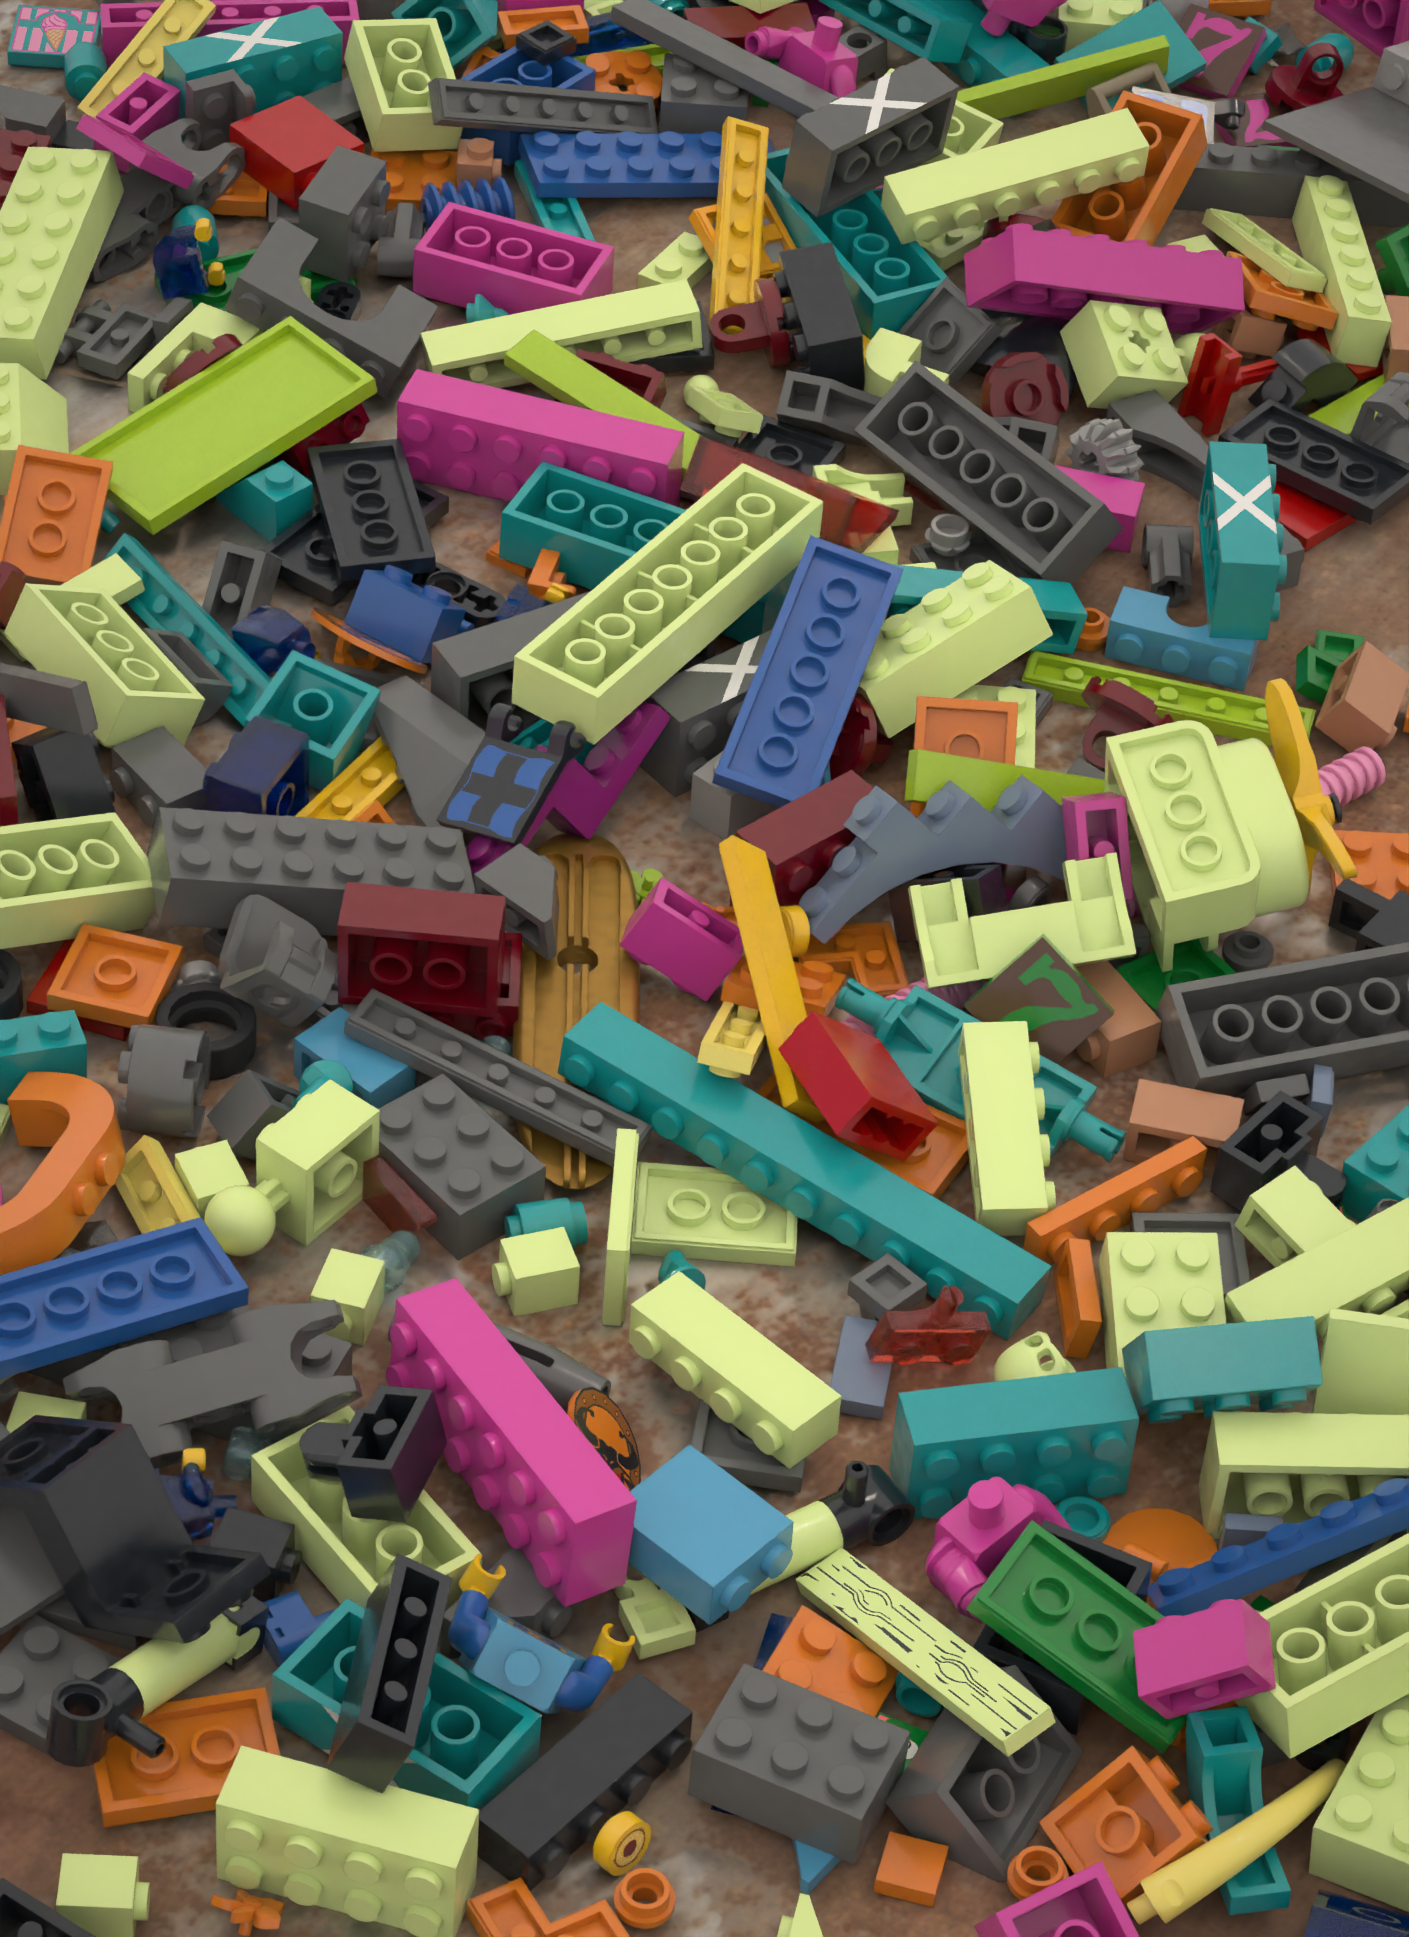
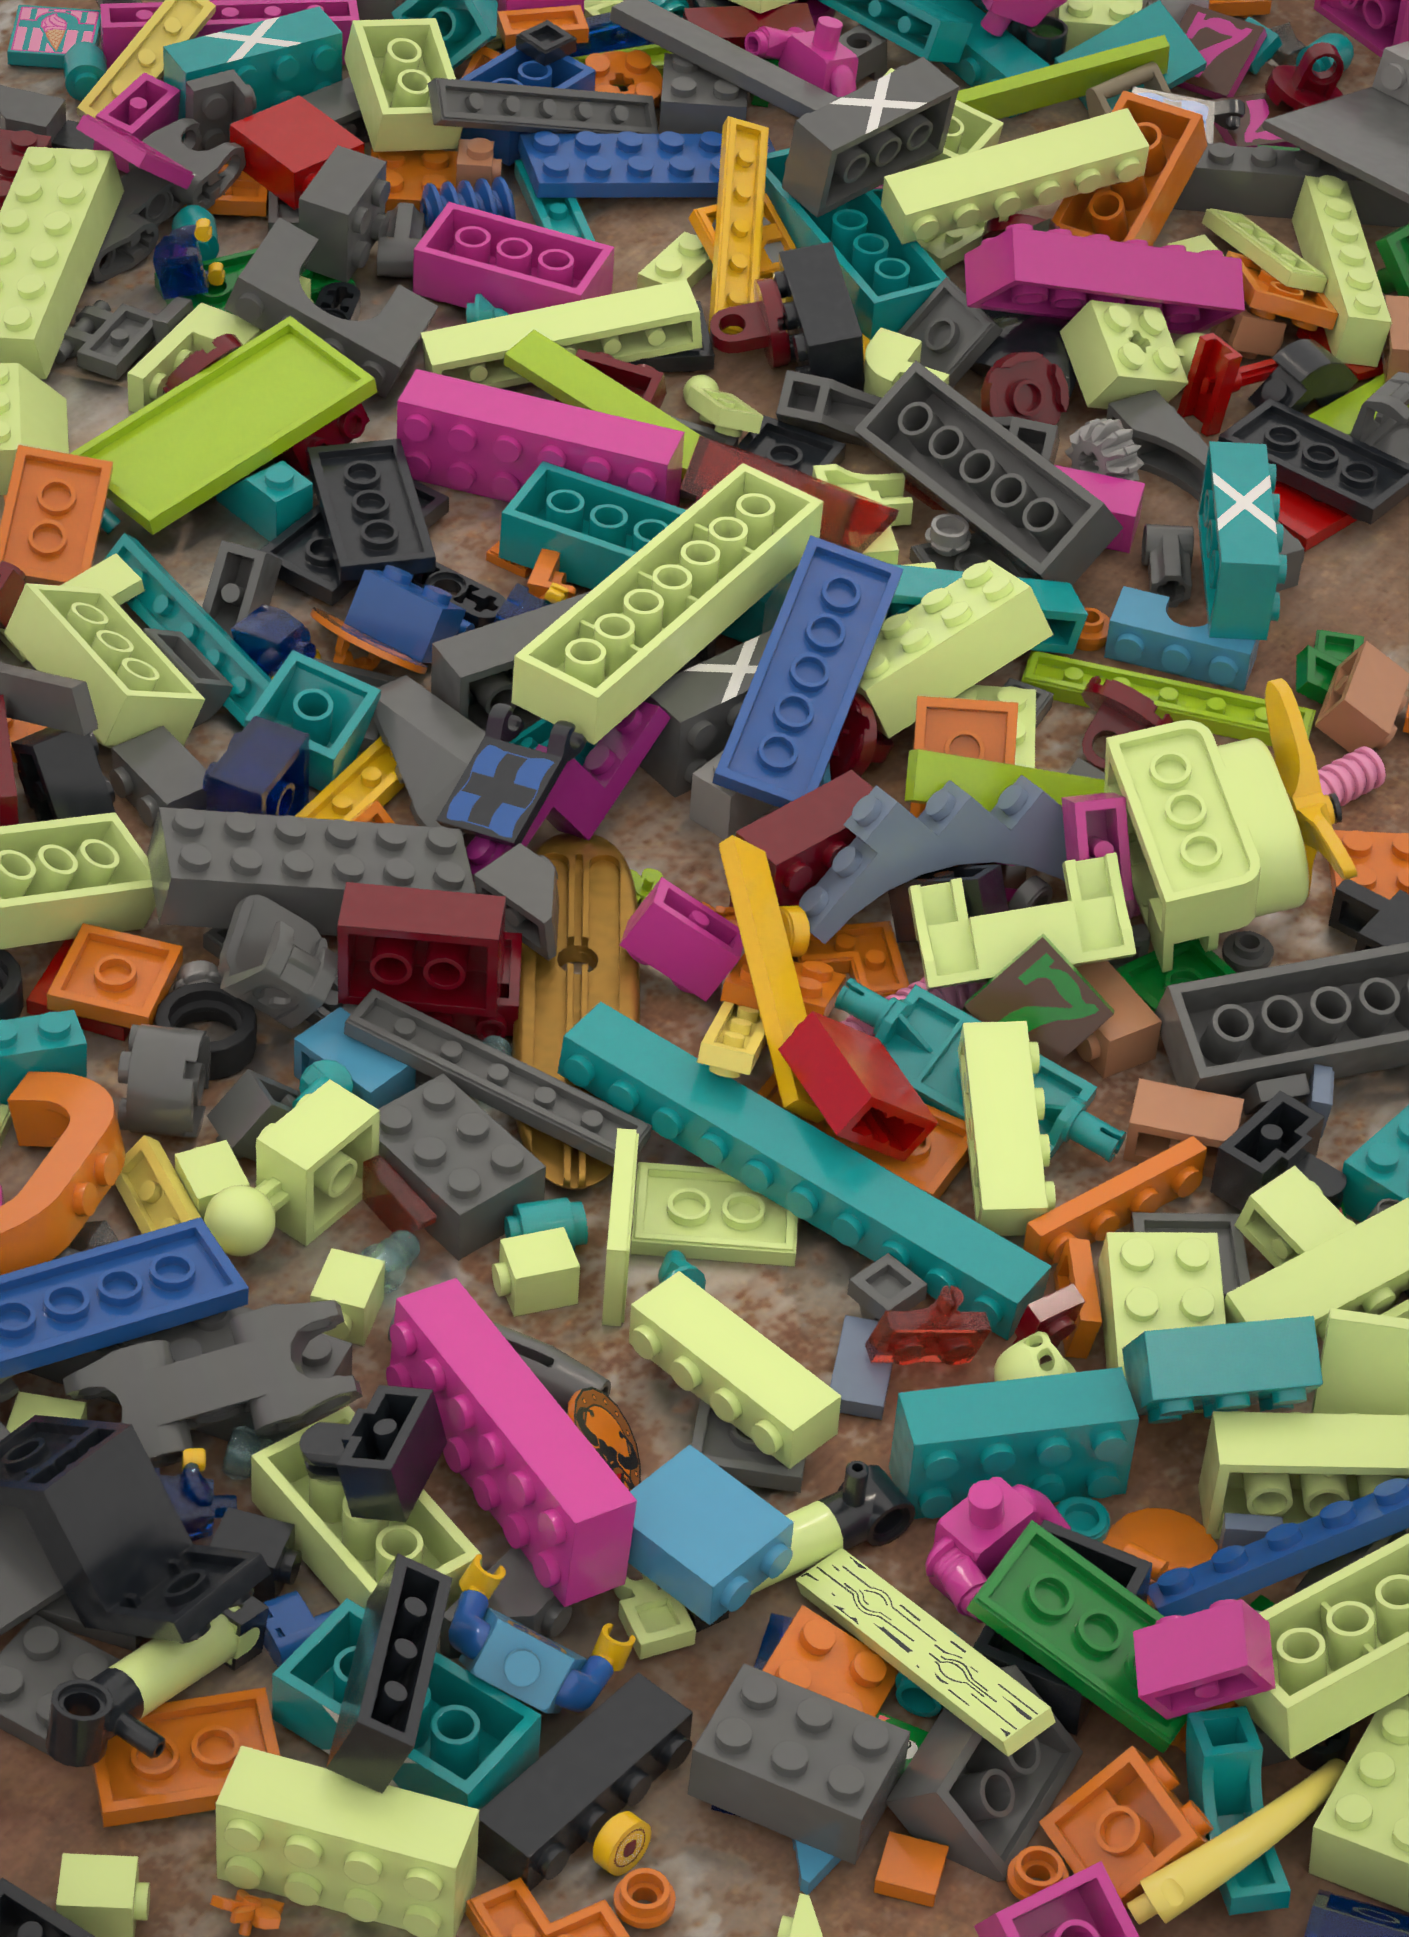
(1052, 1314): none -> dark red plate

